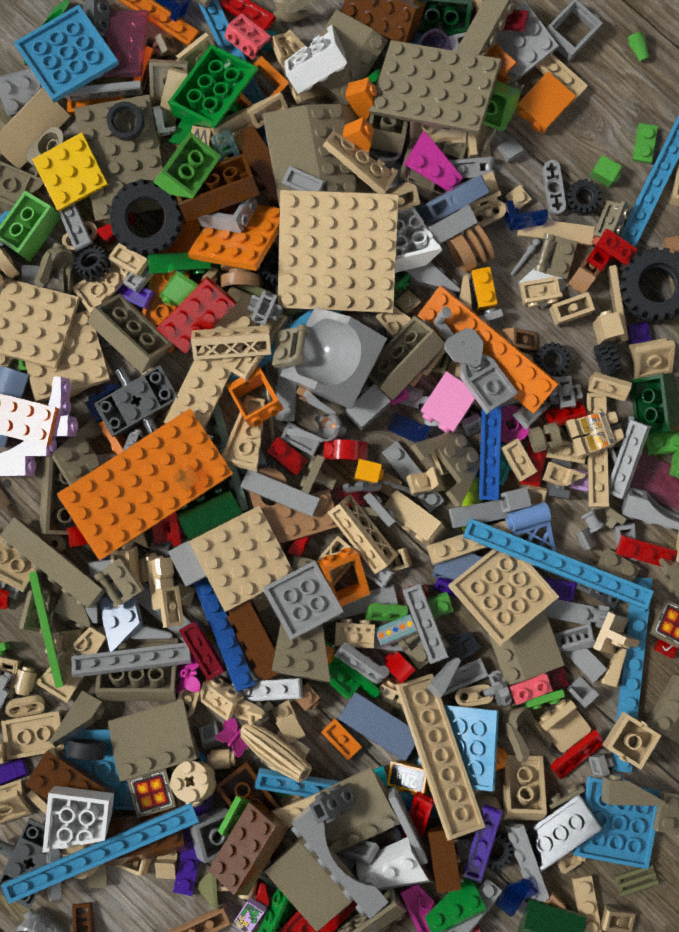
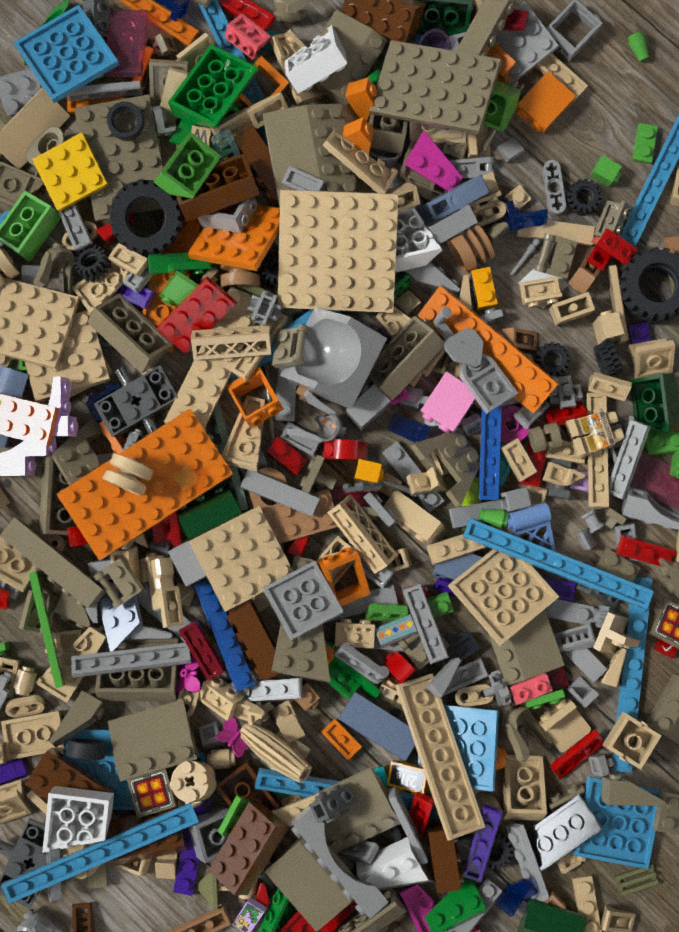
(128, 474): none -> tan wheel
(495, 517): none -> bright green cone
(496, 231): none -> dark tan slope

